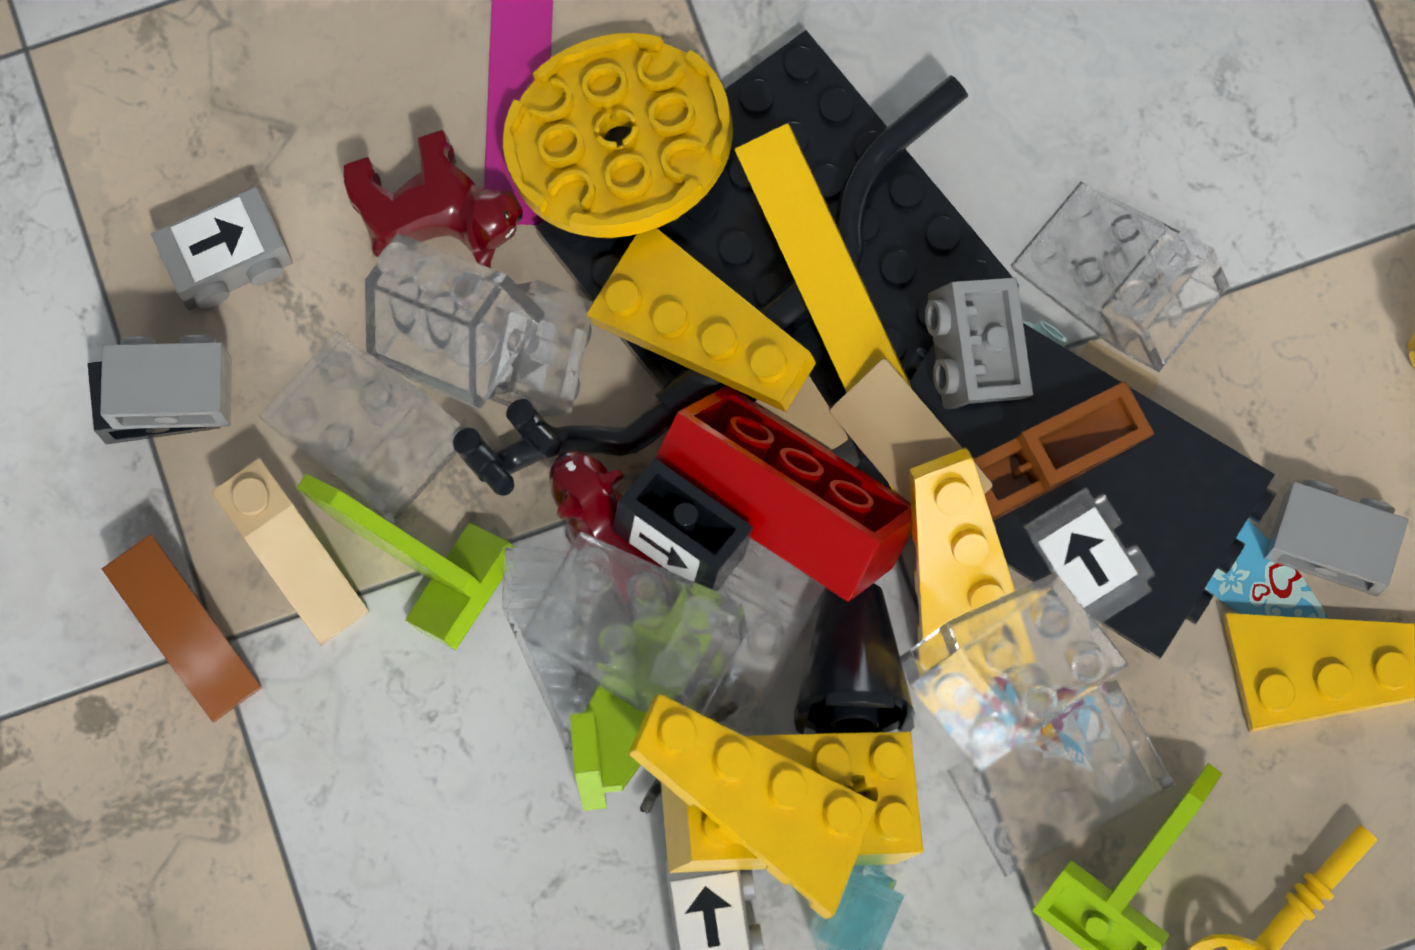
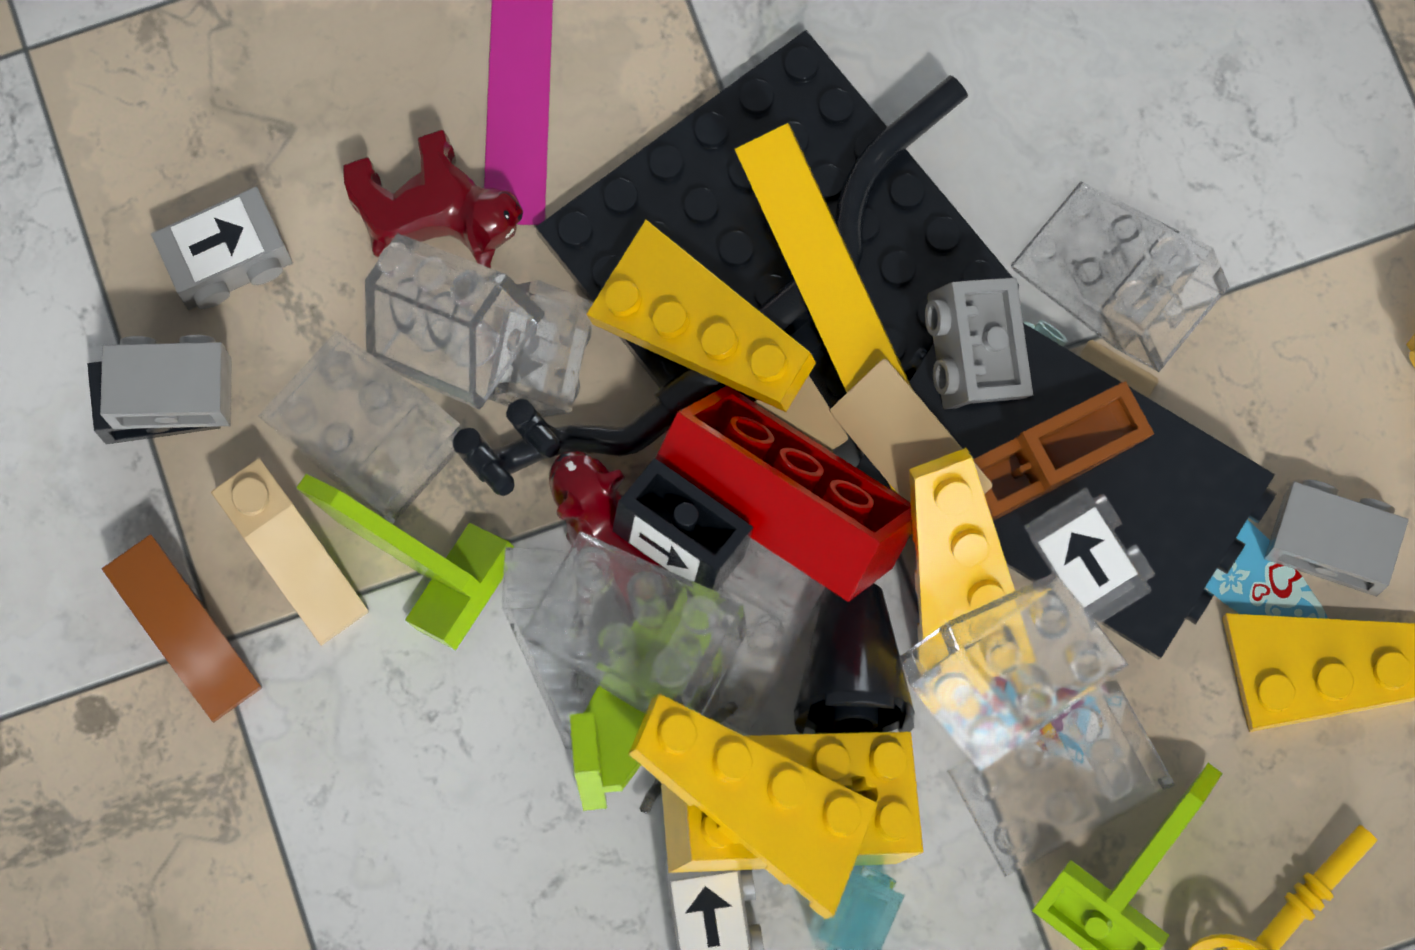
(608, 82): yellow plate -> none

